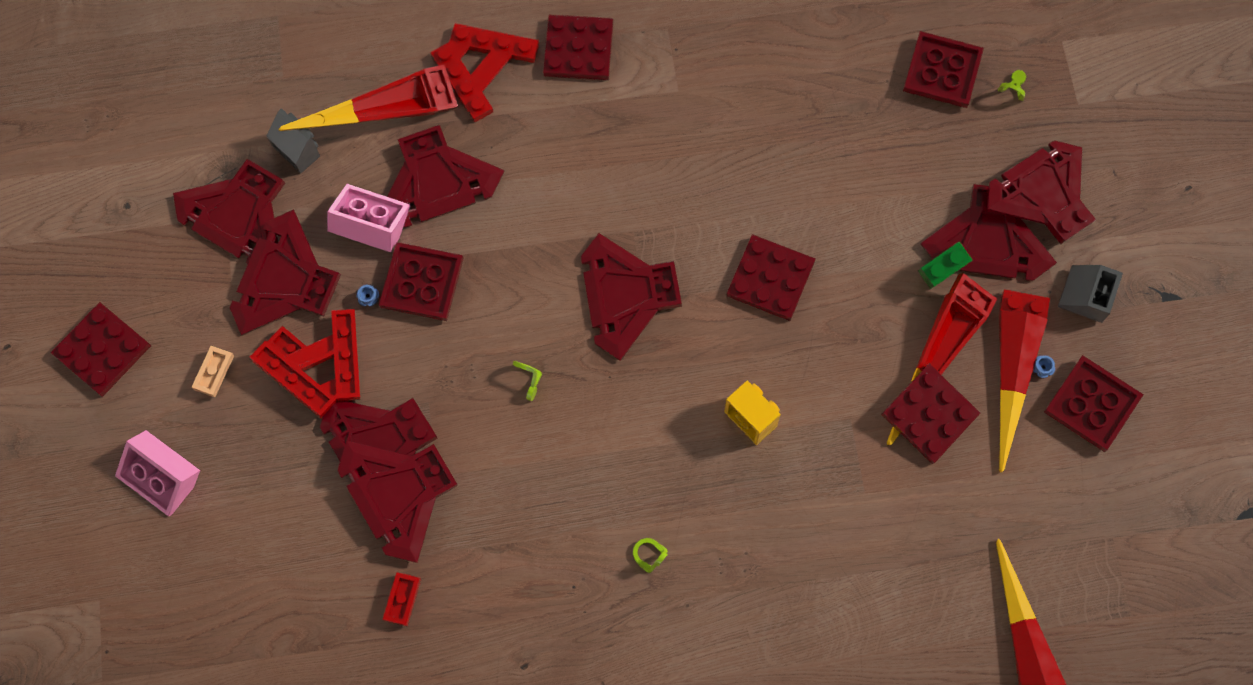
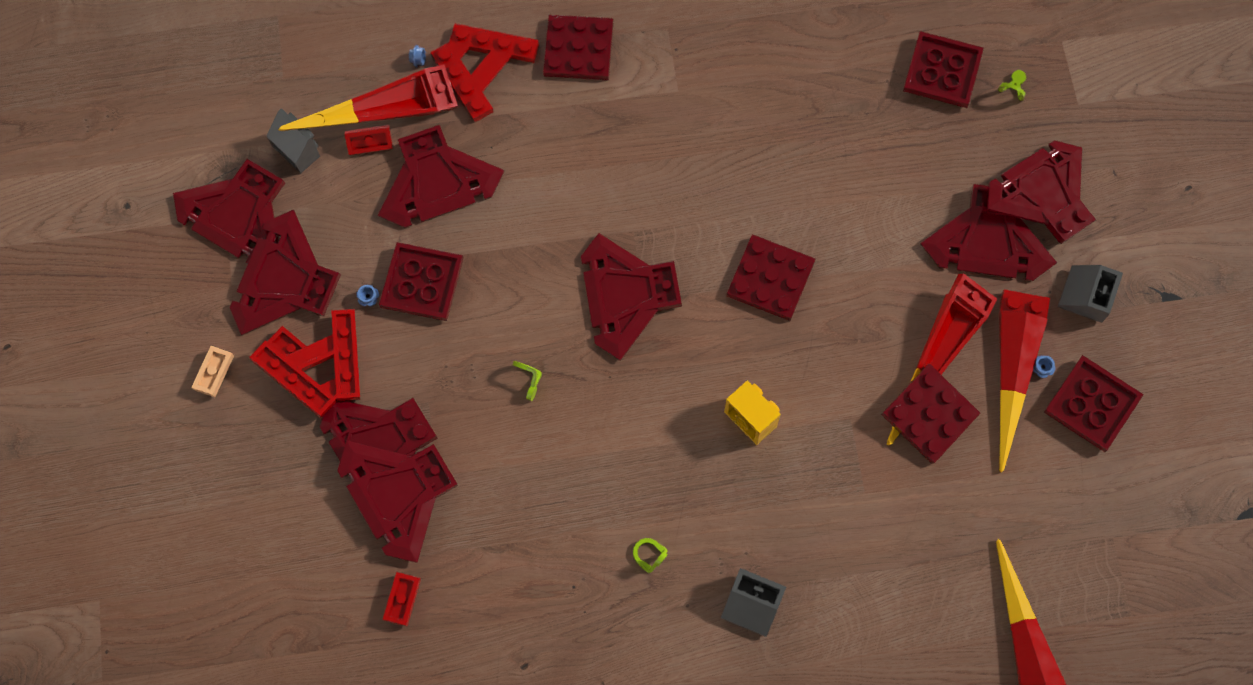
(101, 349): dark red plate -> none
(156, 472): bright pink slope -> none
(367, 217): bright pink slope -> none
(368, 139): none -> red plate
(417, 56): none -> medium blue plate
(753, 602): none -> dark grey slope
(945, 265): green brick -> none

